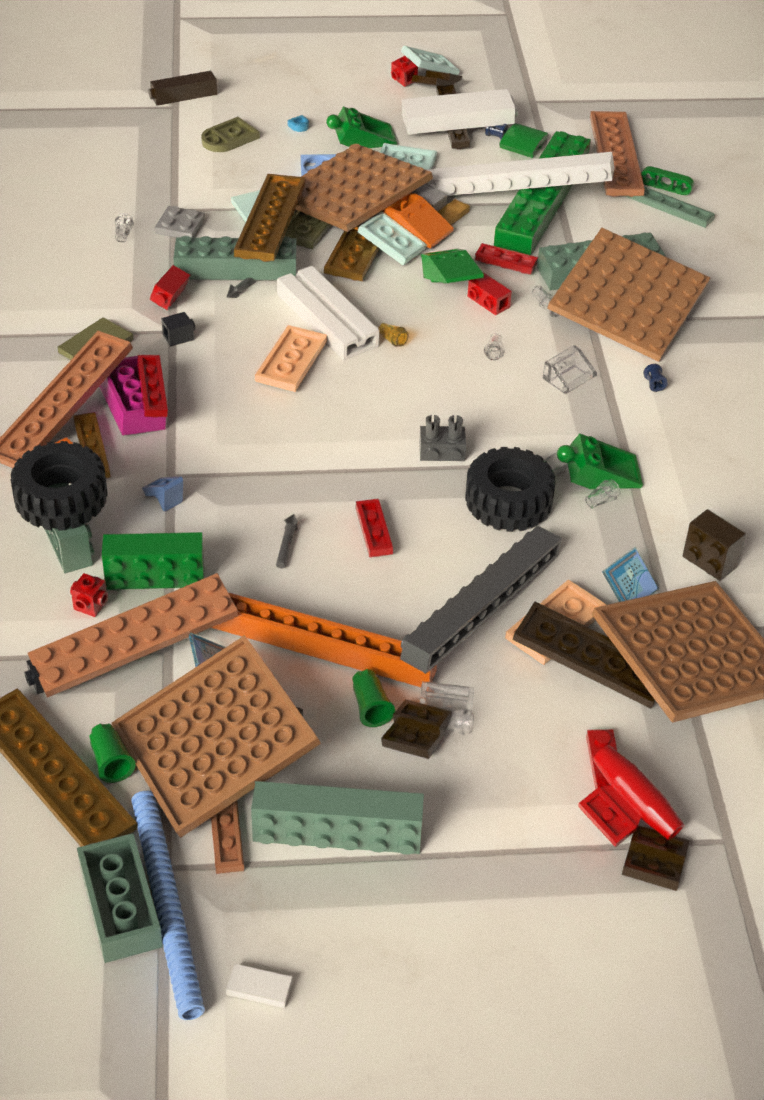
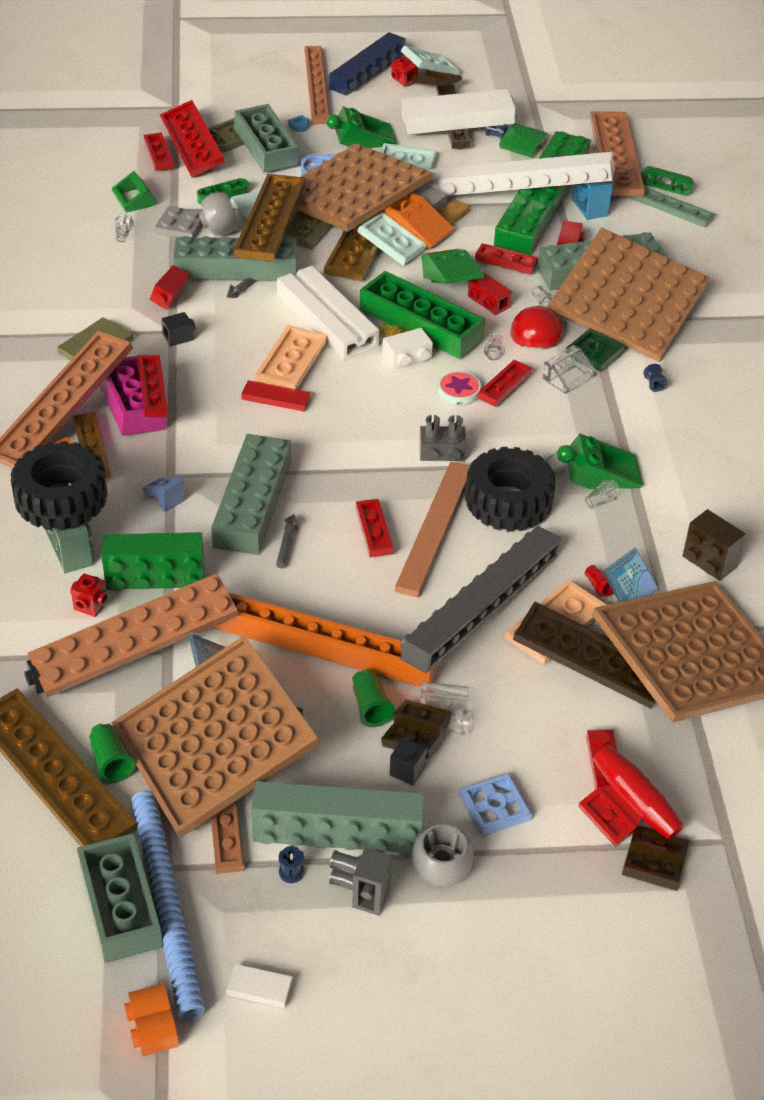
(129, 183): none -> green tile
(152, 1019): none -> orange brick
(158, 151): none -> red plate
(183, 88): dark brown brick -> none
(192, 138): none -> red plate
(218, 214): none -> light grey wheel
(231, 188): none -> green beam
(251, 494): none -> sand green brick
(266, 138): none -> sand green brick
(275, 395): none -> red tile
(294, 865): none -> dark blue bush
(316, 84): none -> nougat tile
(365, 875): none -> dark grey brick
(366, 64): none -> dark blue brick
(407, 348): none -> white brick
(408, 761): none -> black brick
(413, 307): none -> green brick
(433, 530): none -> nougat tile
(442, 855): none -> light grey wheel
(459, 387): none -> tile
(504, 383): none -> red plate
(504, 820): none -> light blue piece
(537, 327): none -> red cylinder
(571, 233): none -> red brick
(593, 198): none -> dark azure brick
(598, 348): none -> dark green plate
(598, 581): none -> red cone

